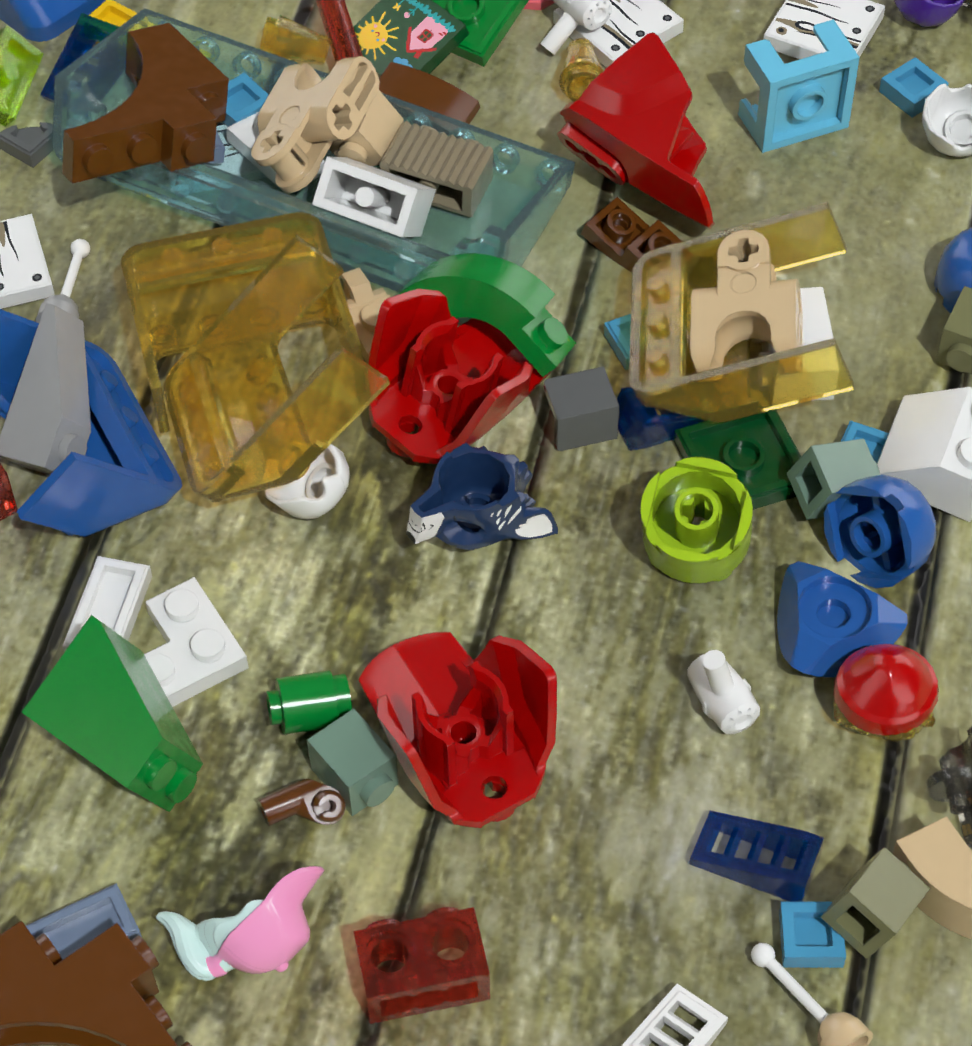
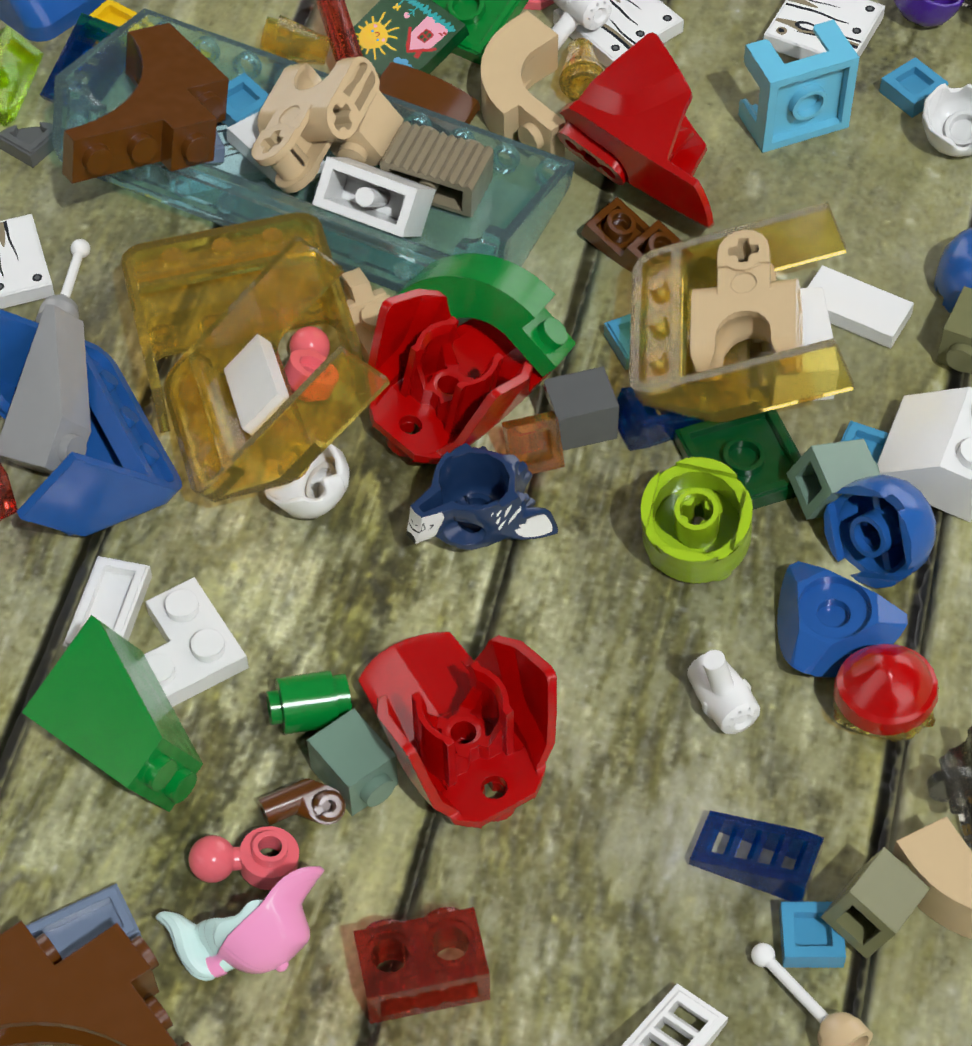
(215, 858): none -> coral plate
(256, 384): none -> white tile
(308, 351): none -> coral plate
(511, 64): none -> tan arch
(535, 441): none -> clear orange tile
(863, 307): none -> white tile

